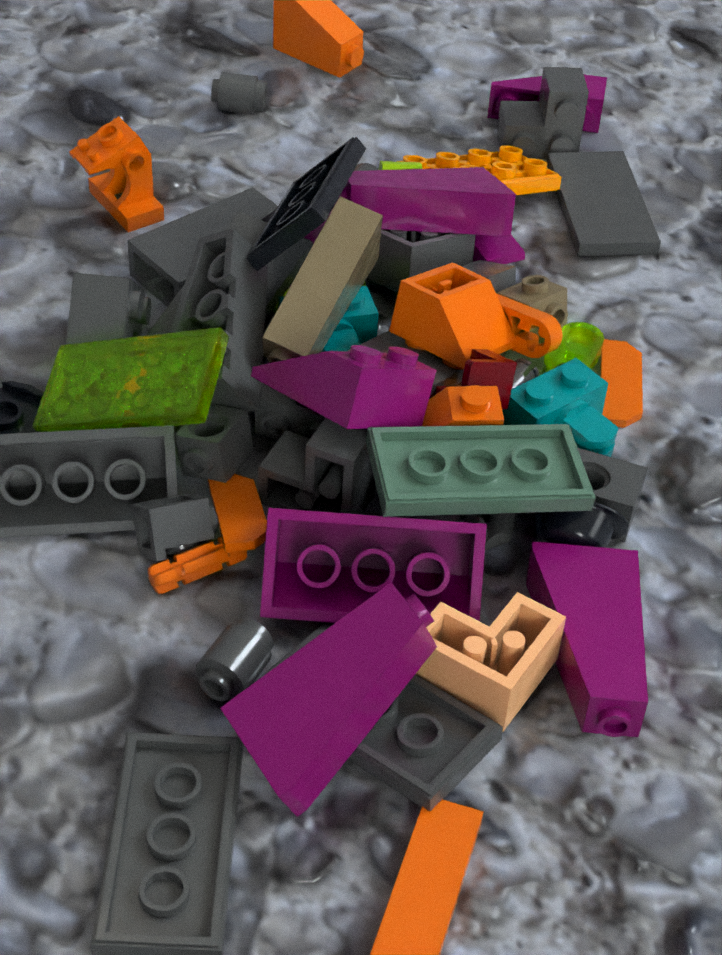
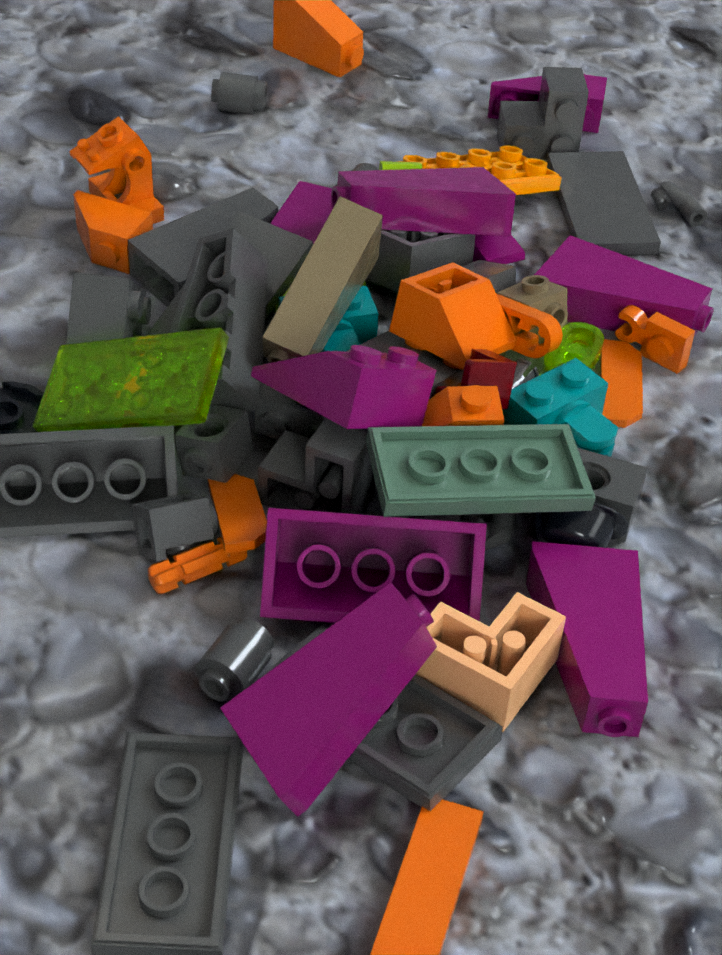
(107, 227): none -> orange slope
(306, 203): black tile -> none
(606, 282): none -> magenta slope
(660, 337): none -> orange plate
(683, 201): none -> dark grey arm

